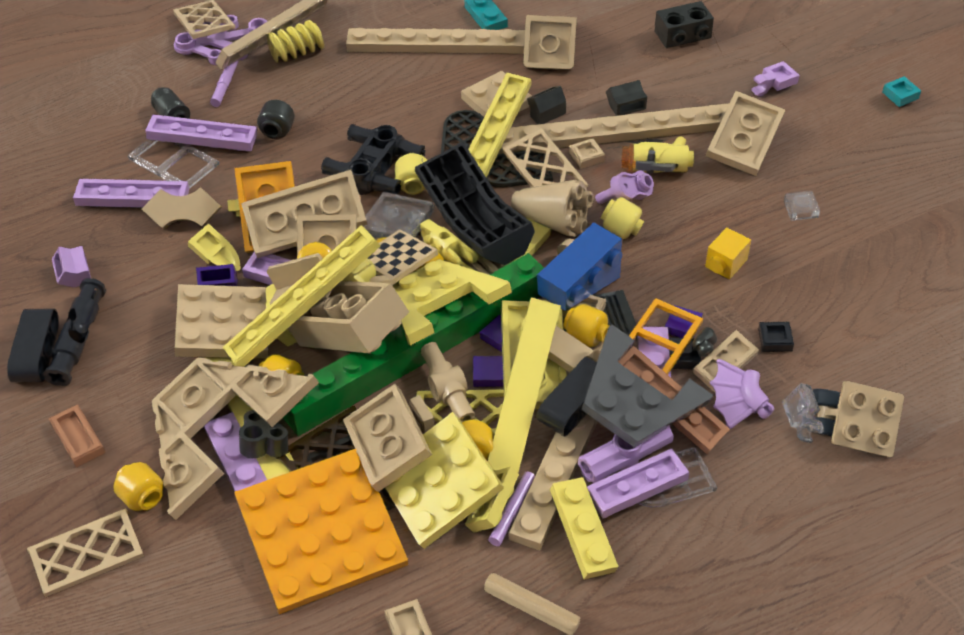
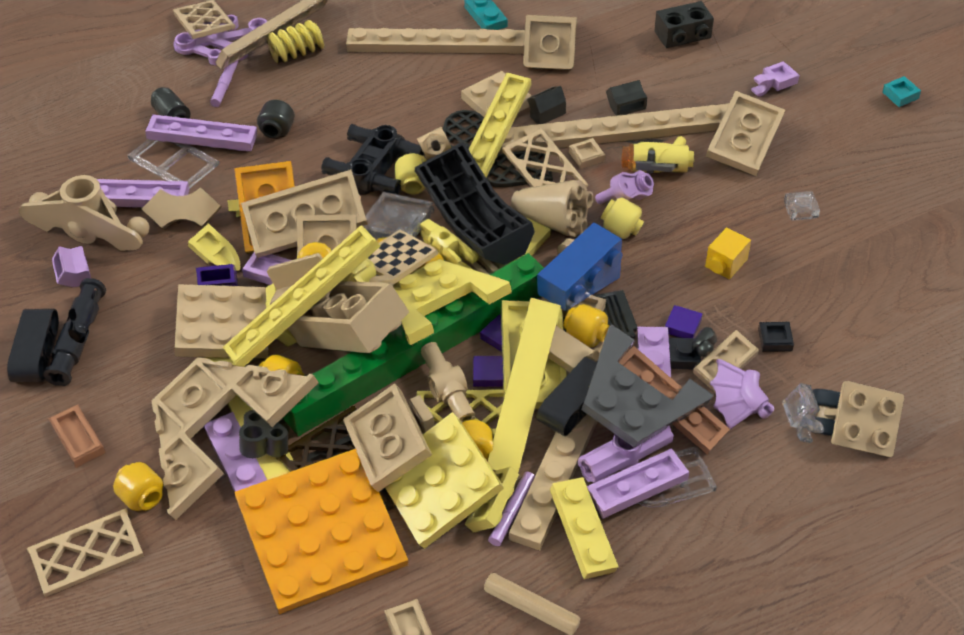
(84, 214): none -> tan piece
(434, 143): none -> tan pin
(677, 348): light orange window -> none

